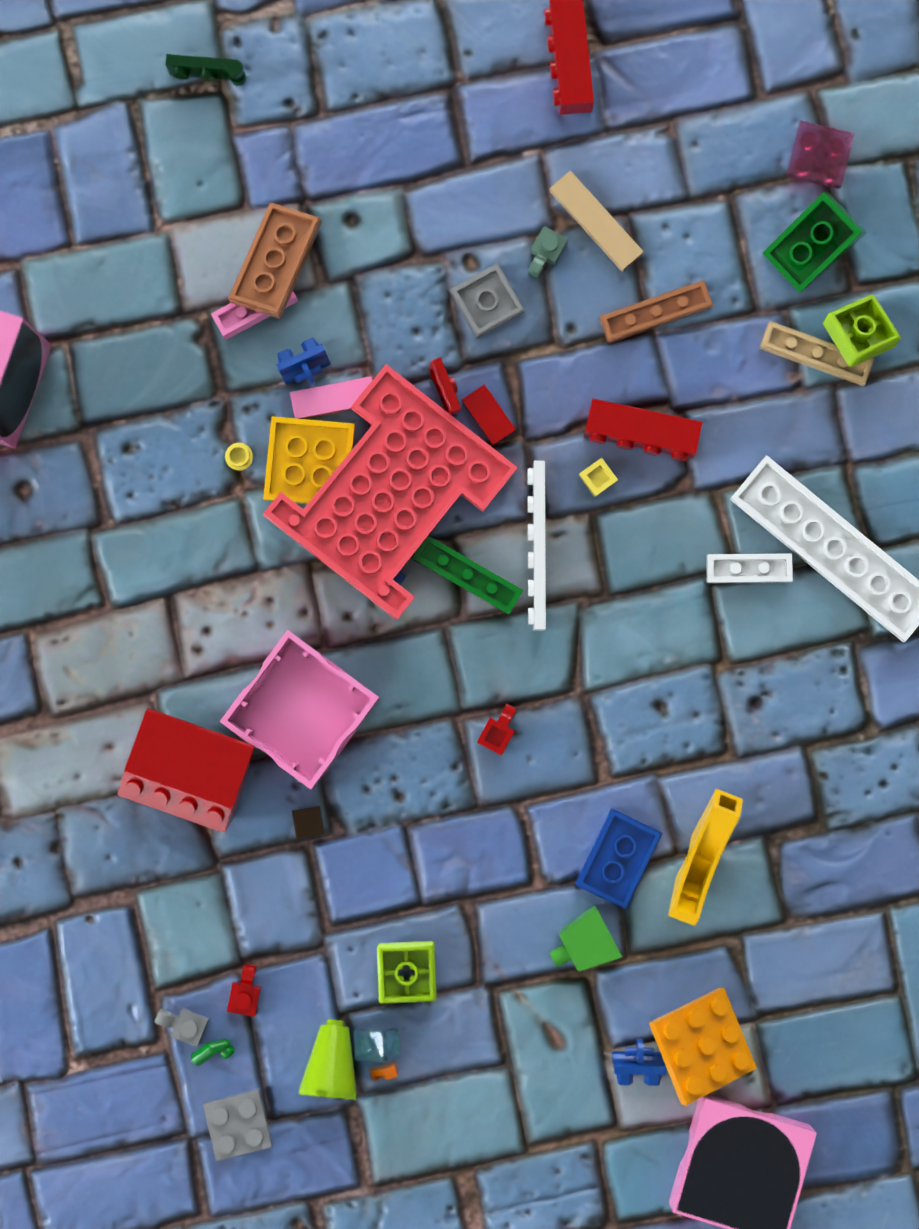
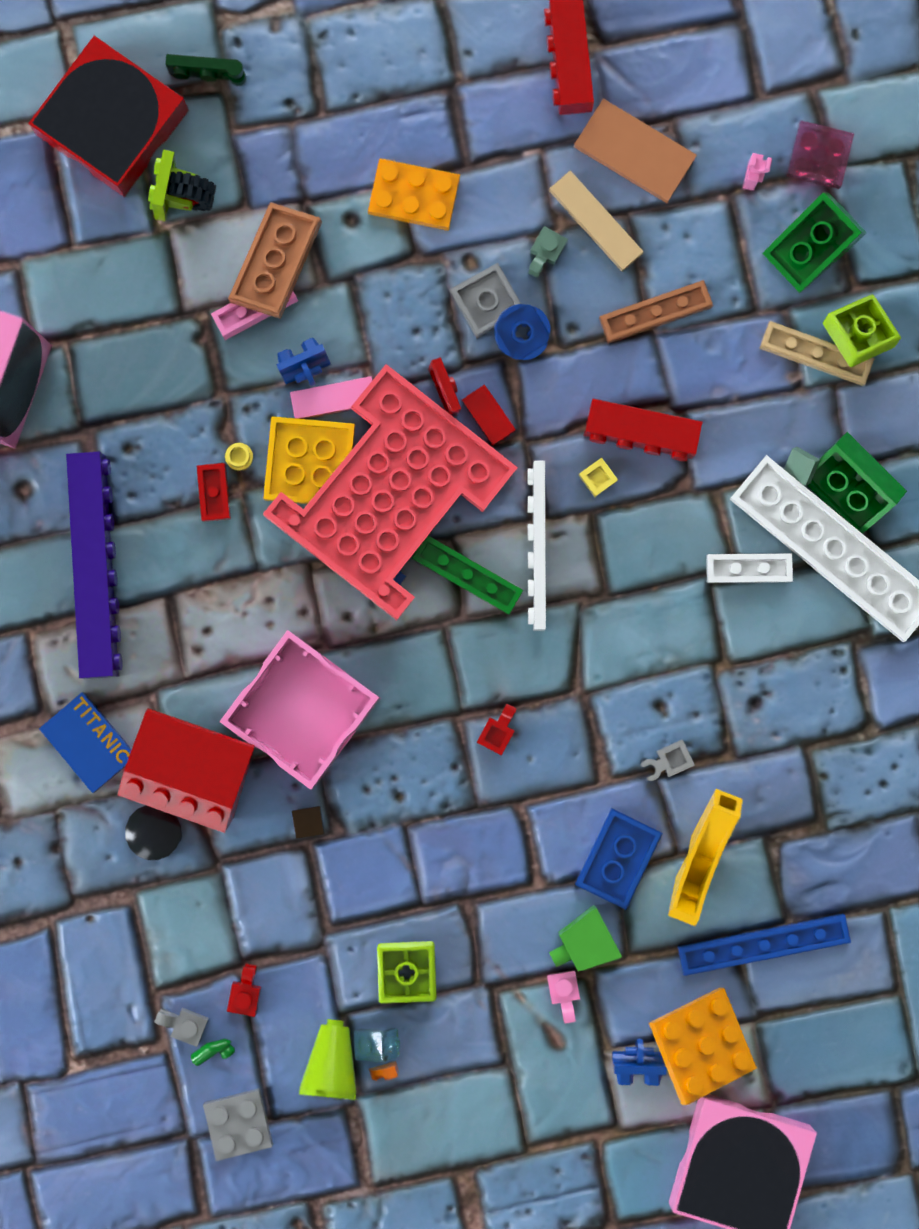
(87, 742): none -> blue tile
(92, 565): none -> dark purple brick
(109, 115): none -> black tile
(152, 833): none -> black dish
(178, 188): none -> plate
(213, 492): none -> red plate
(414, 194): none -> light orange plate
(537, 335): none -> blue plate
(564, 990): none -> bright pink plate
(635, 150): none -> nougat tile
(672, 759): none -> light grey plate
(756, 170): none -> bright pink plate
(764, 944): none -> blue tile
(801, 465): none -> sand green tile
(855, 484): none -> green slope

